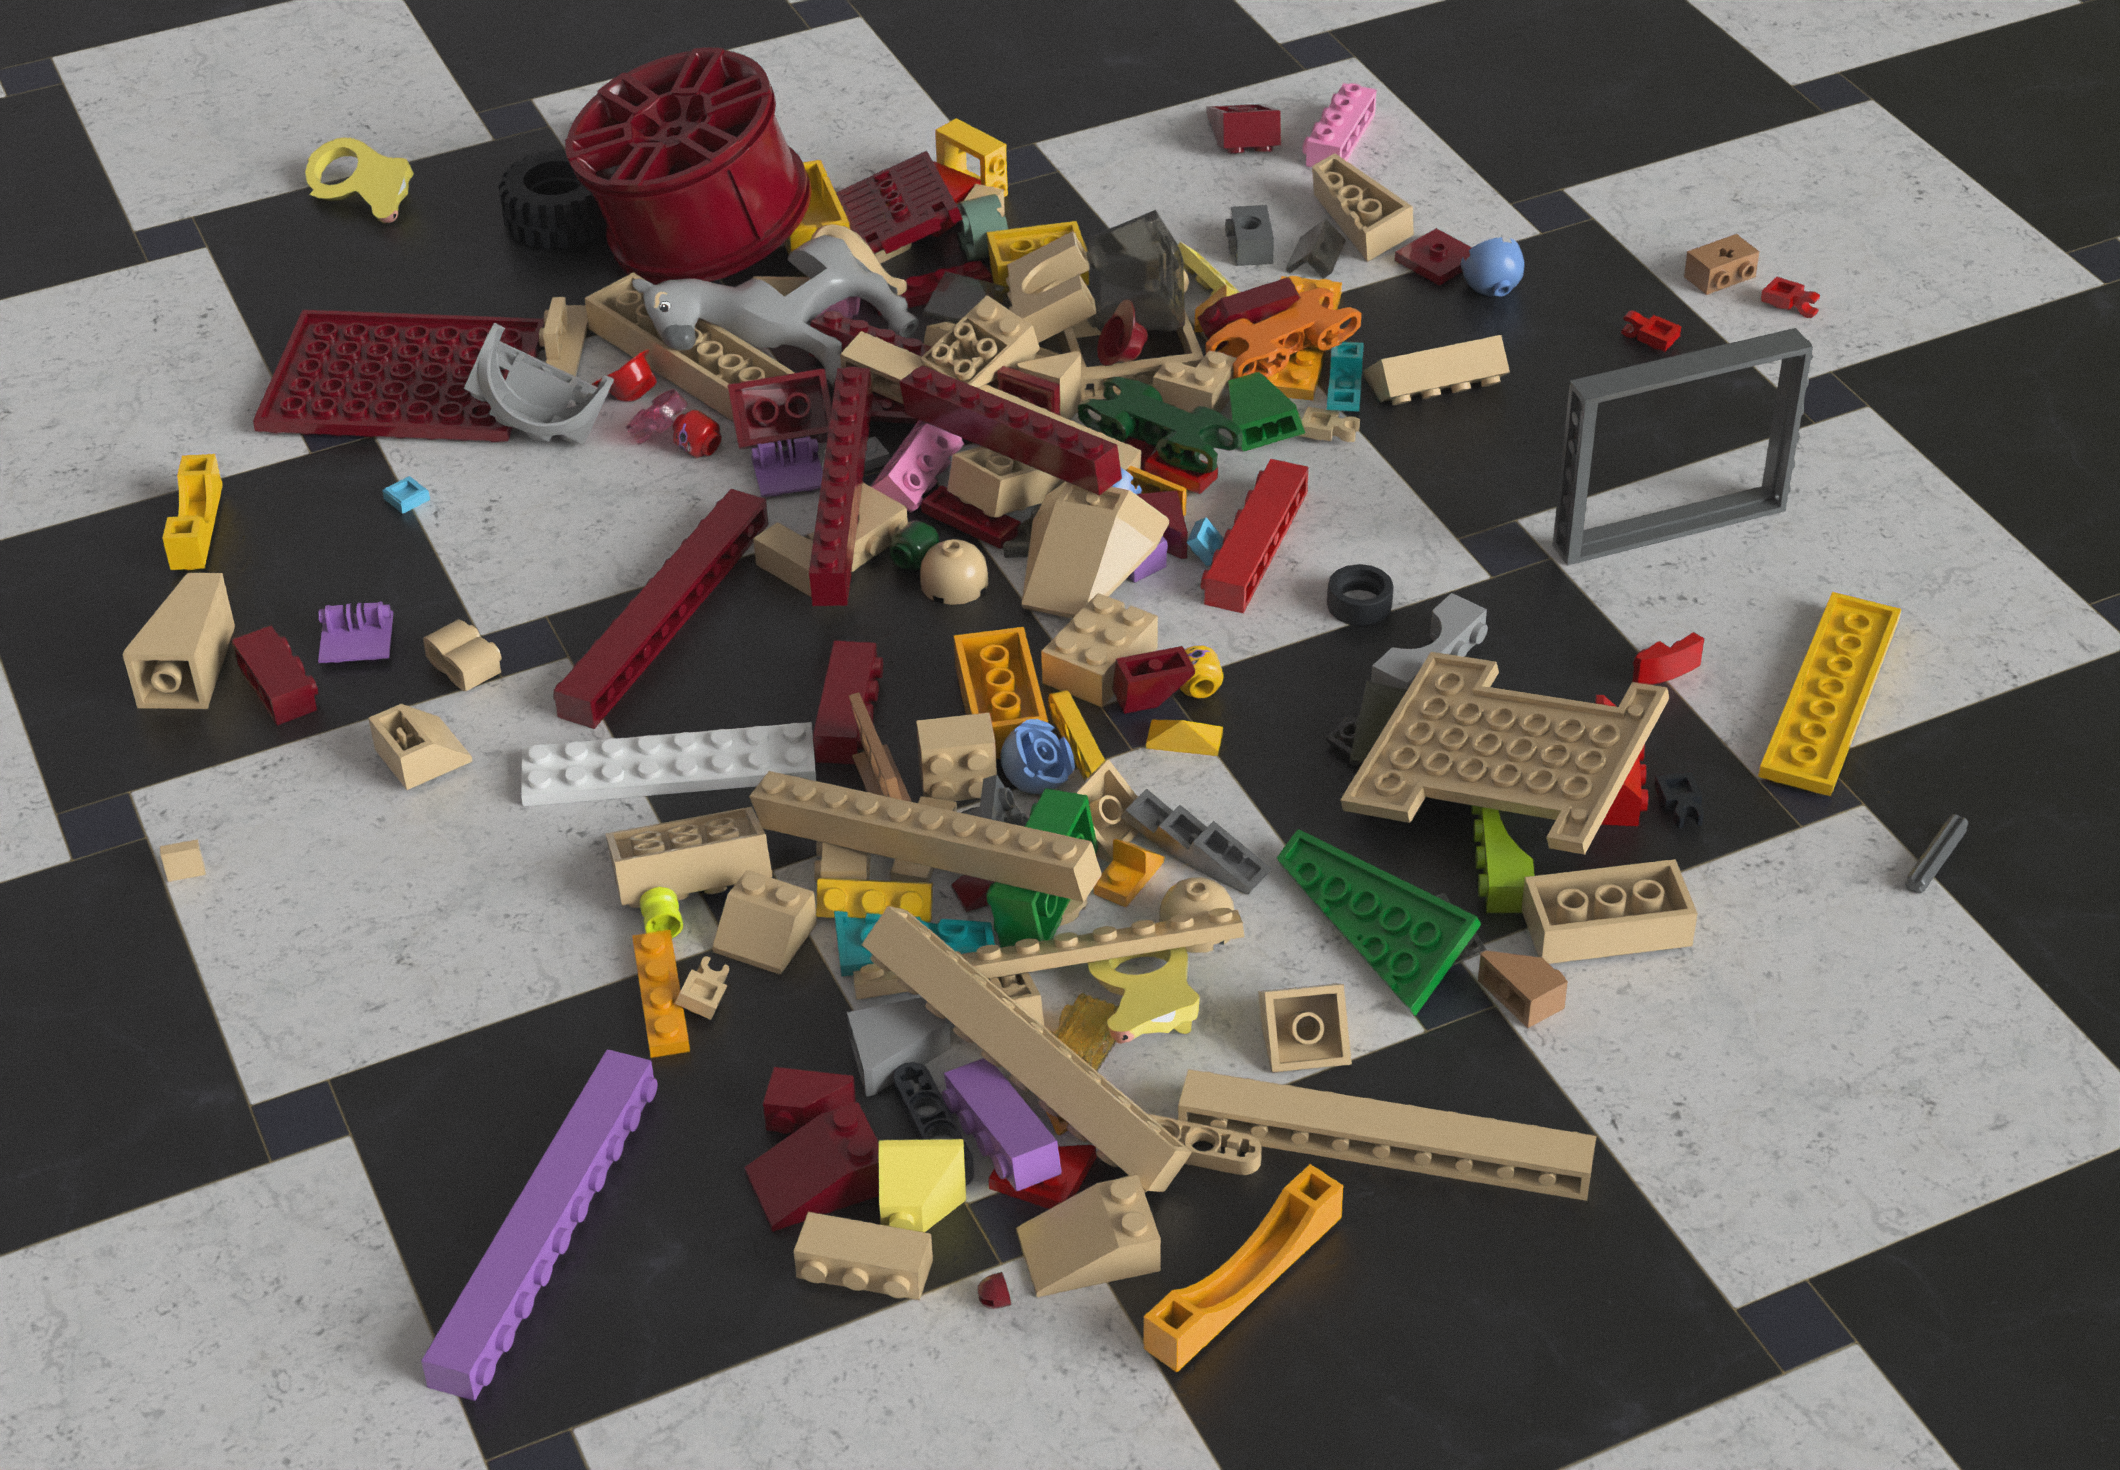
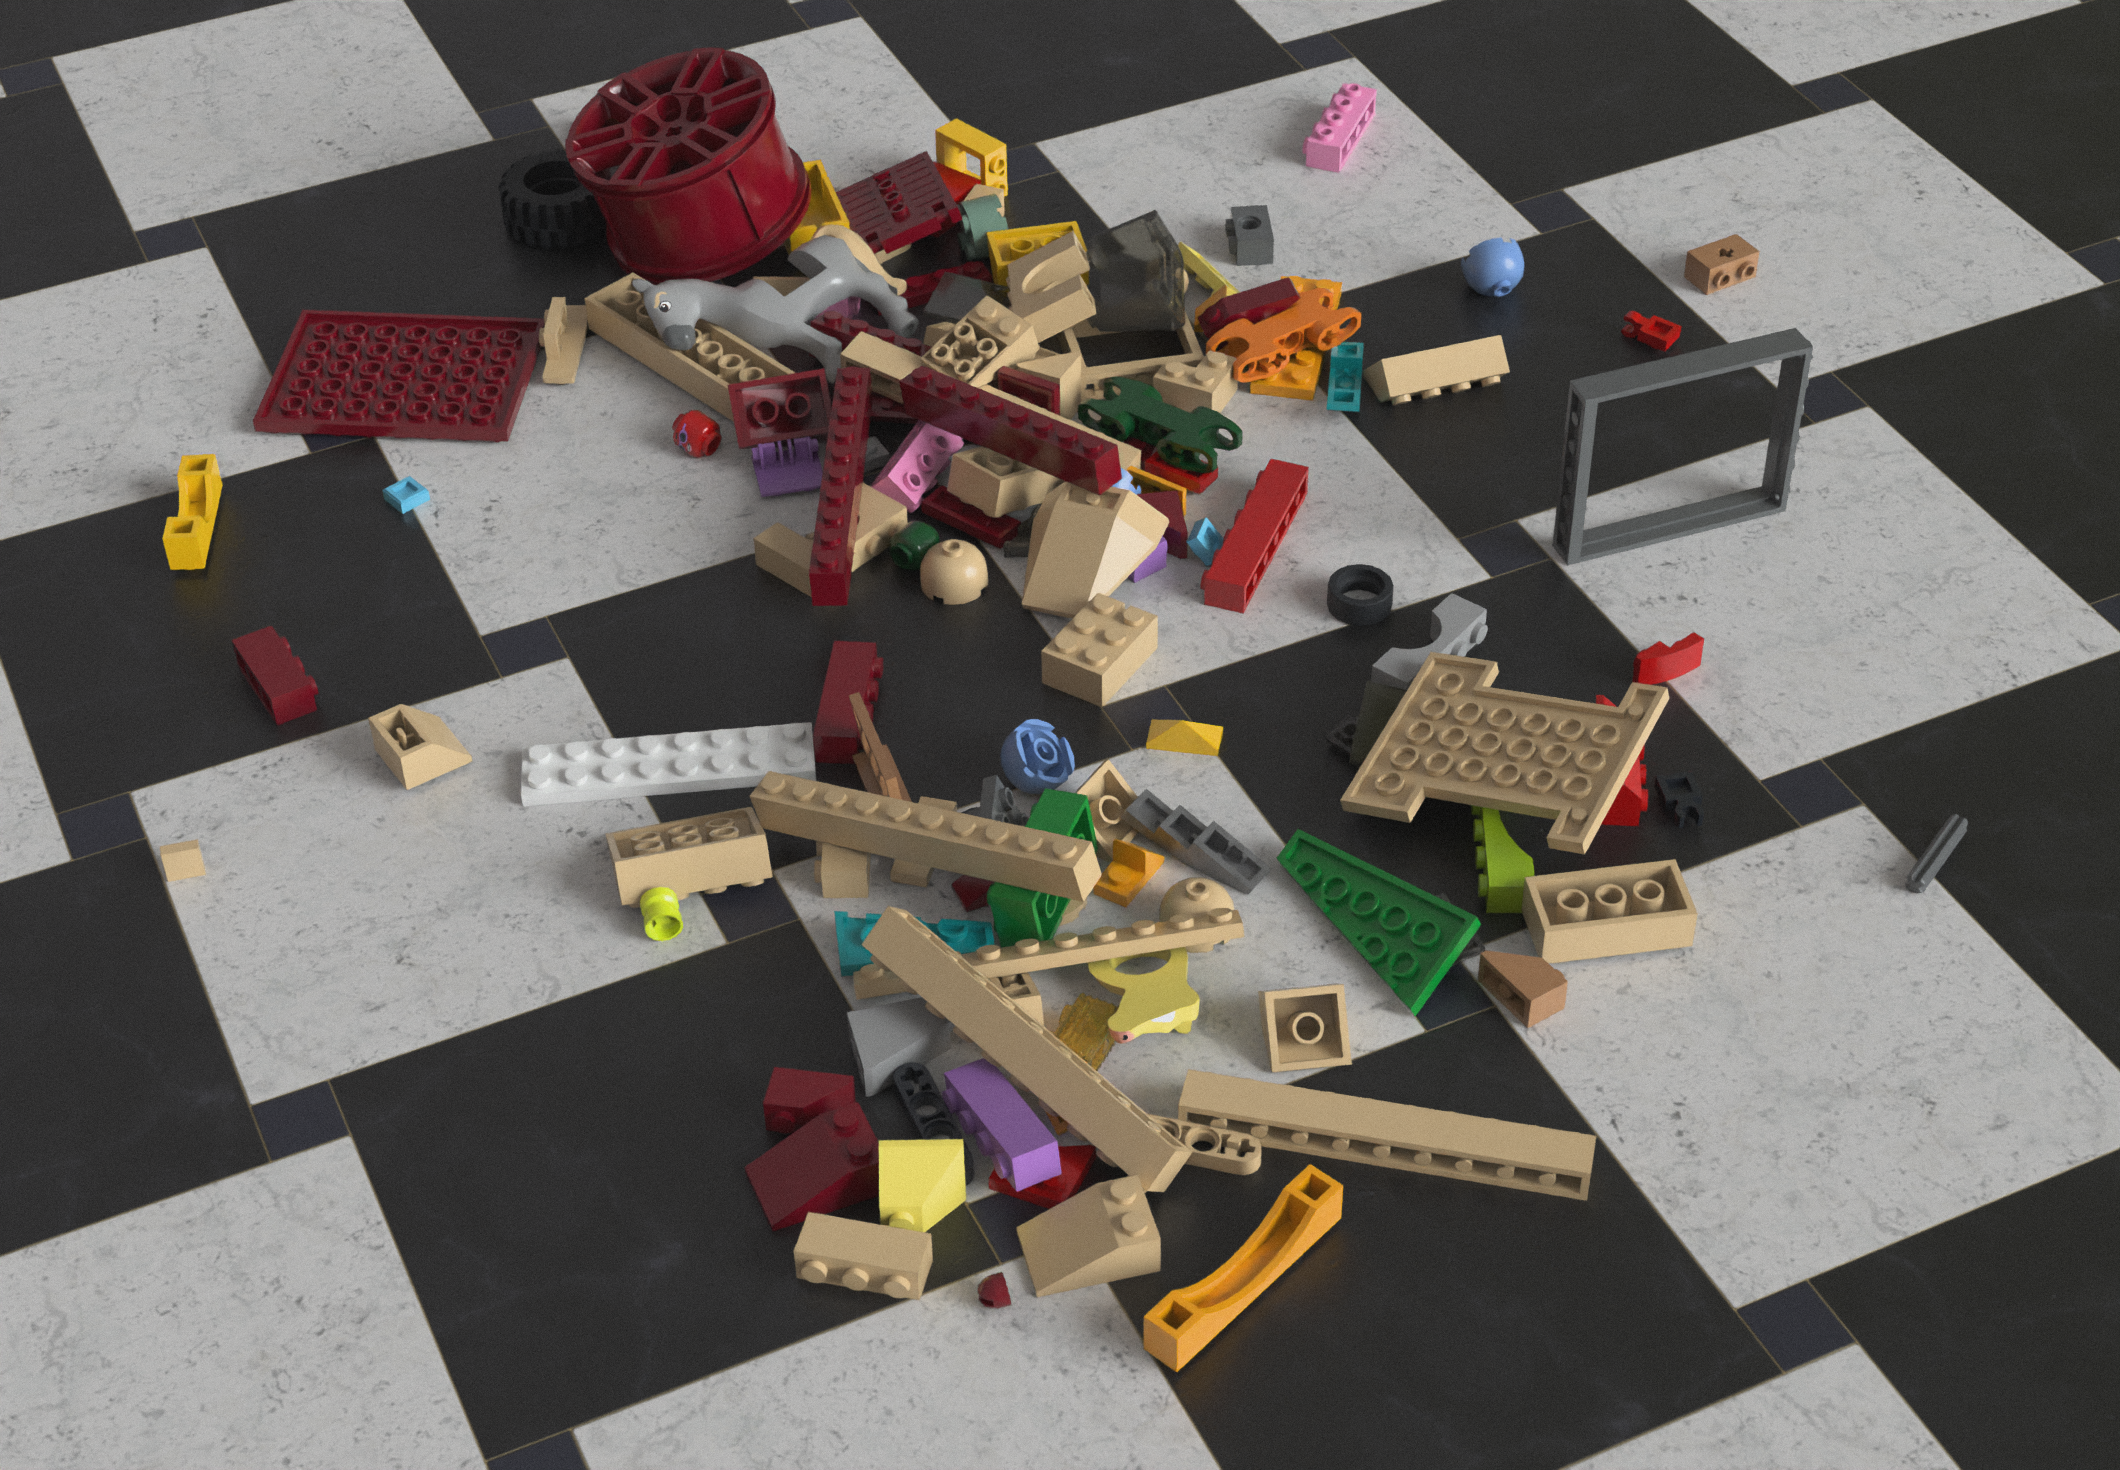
(182, 646): tan slope -> none
(356, 635): medium lavender hinge -> none
(377, 178): light yellow animal -> none
(462, 654): tan brick -> none
(534, 392): light grey piece -> none
(539, 1227): medium lavender brick -> none
(632, 379): red piece -> none
(656, 416): clear pink plate -> none
(659, 993): light orange plate -> none
(660, 609): dark red brick -> none
(703, 989): tan plate -> none
(765, 922): tan slope -> none
(873, 897): yellow plate -> none
(955, 756): tan brick -> none
(998, 679): light orange brick -> none
(1075, 731): yellow beam -> none
(1121, 336): dark red piece -> none
(1150, 678): dark red slope -> none
(1207, 675): yellow head -> none
(1245, 126): dark red slope -> none
(1262, 411): green slope -> none
(1318, 248): clear smoke panel -> none
(1325, 424): tan plate -> none
(1362, 207): tan wedge -> none
(1434, 256): dark red plate -> none
(1786, 294): red plate -> none
(1830, 694): yellow plate -> none

